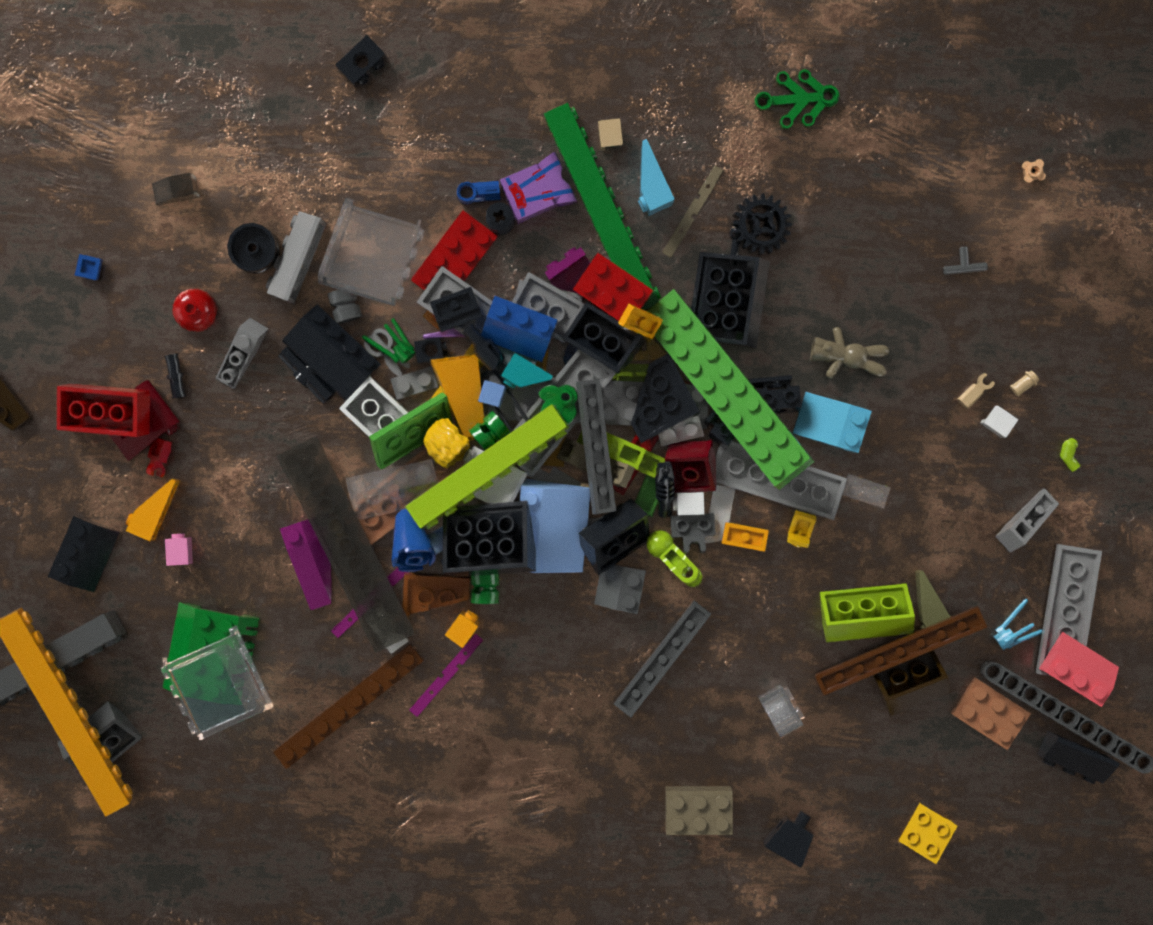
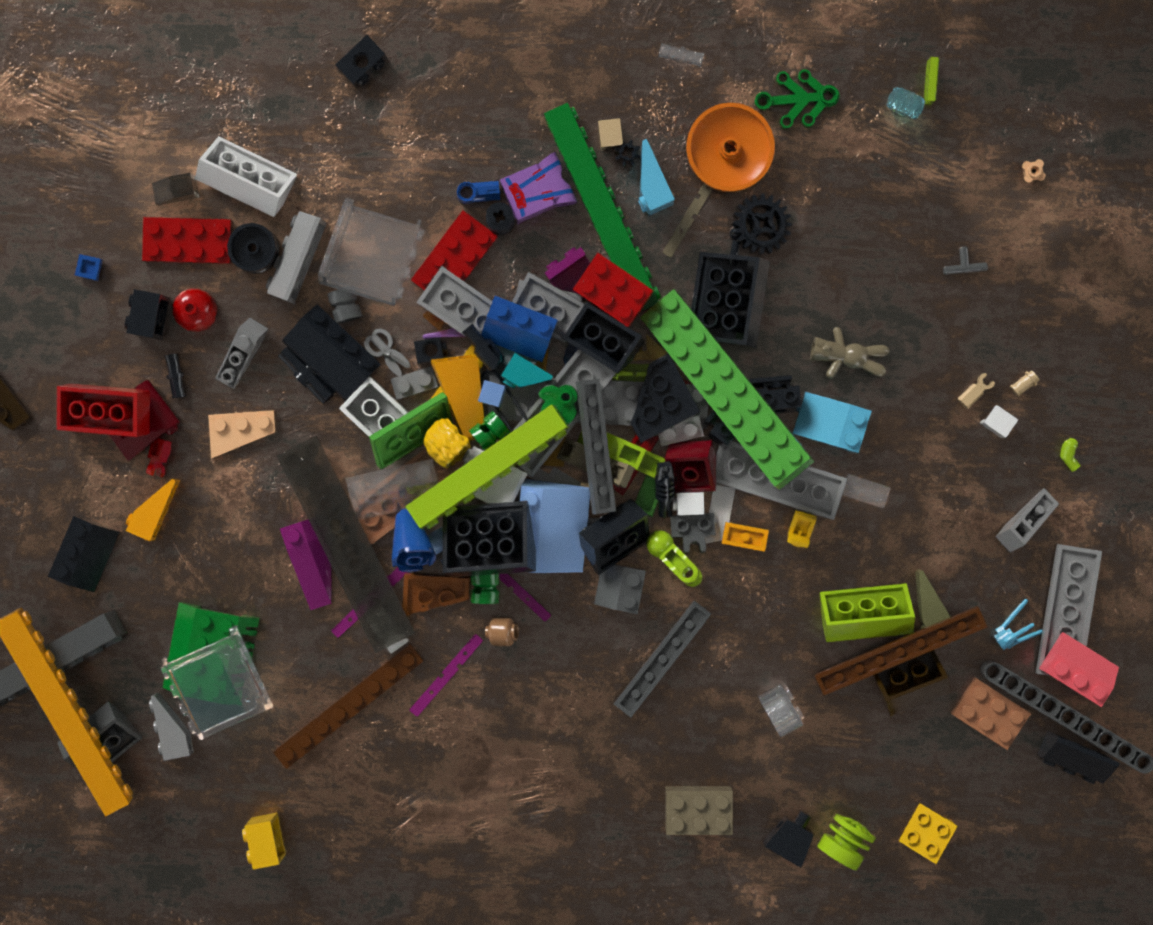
(147, 314): none -> black brick
(172, 732): none -> light grey slope
(178, 550): bright pink brick -> none
(186, 240): none -> red plate
(238, 429): none -> light nougat wing
(245, 176): none -> white slope
(264, 841): none -> yellow brick
(403, 350): green plant -> none
(456, 309): black plate -> none
(463, 628): light orange brick -> none
(502, 632): none -> medium nougat head
(522, 594): none -> magenta piece
(625, 159): none -> black gear
(640, 321): light orange plate -> none
(681, 55): none -> clear pin
(735, 127): none -> orange dish
(846, 841): none -> lime wheel
(905, 103): none -> clear light blue gear
(931, 80): none -> lime tile

